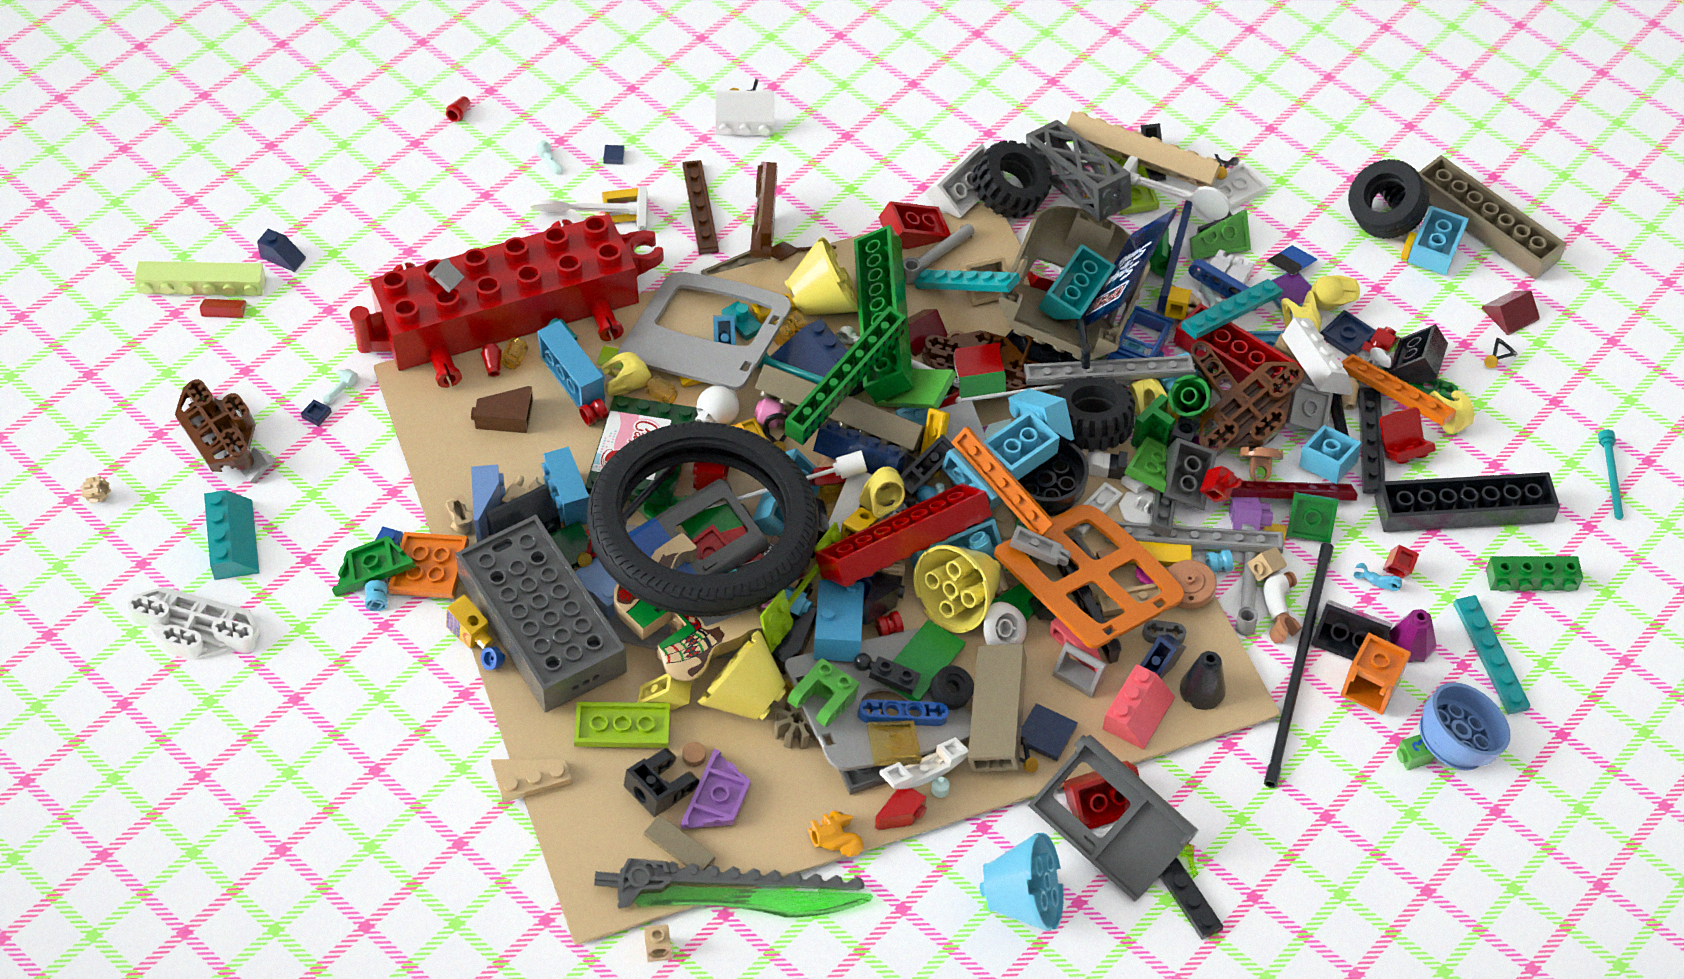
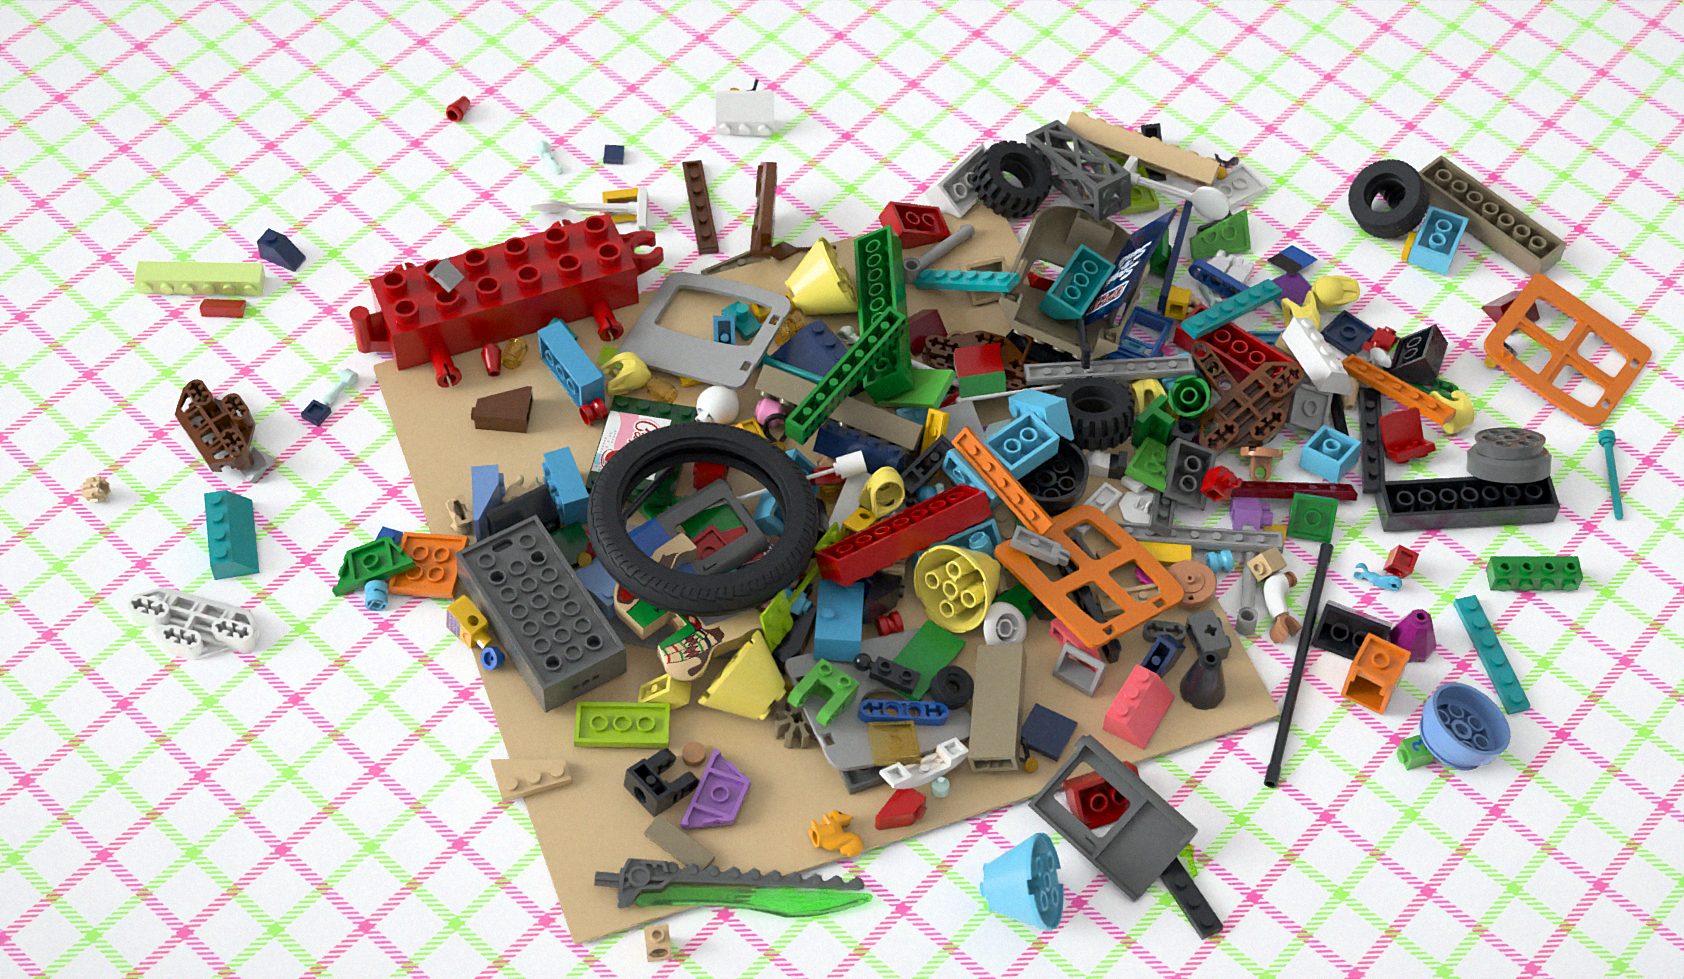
(1207, 634): none -> dark grey brick
(1509, 456): none -> dark grey wheel
(1566, 351): none -> orange window

